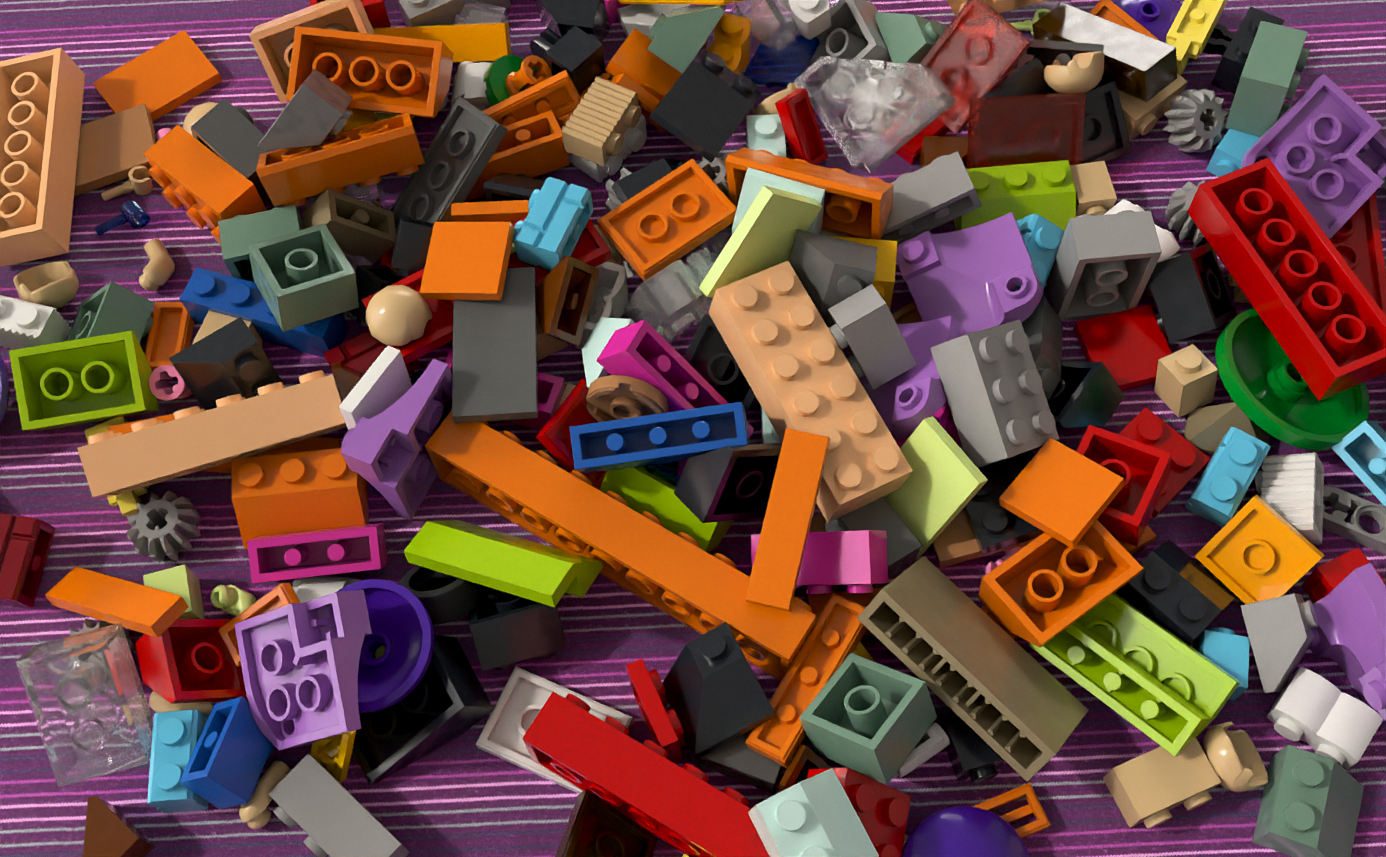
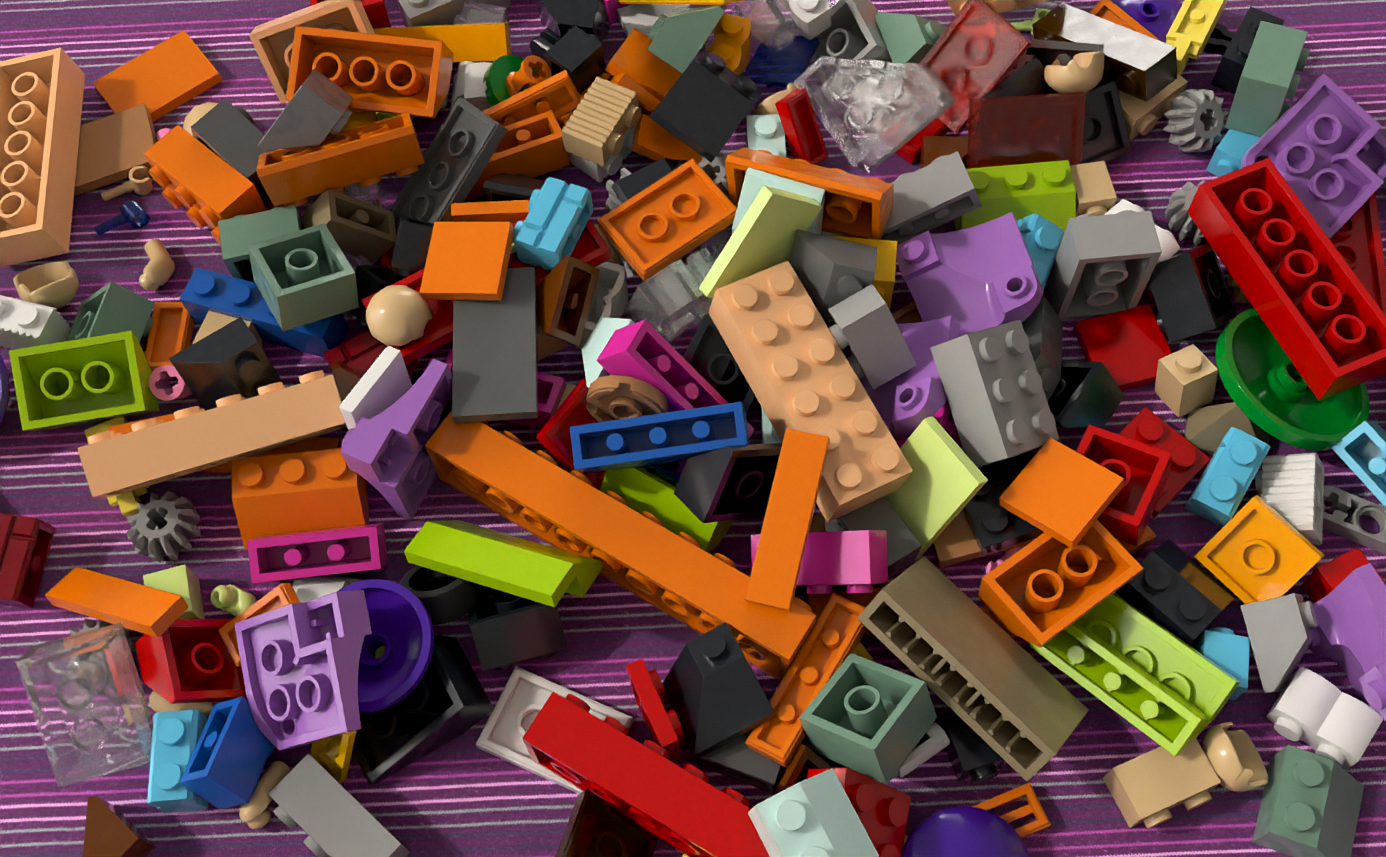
(658, 143): none -> orange tile

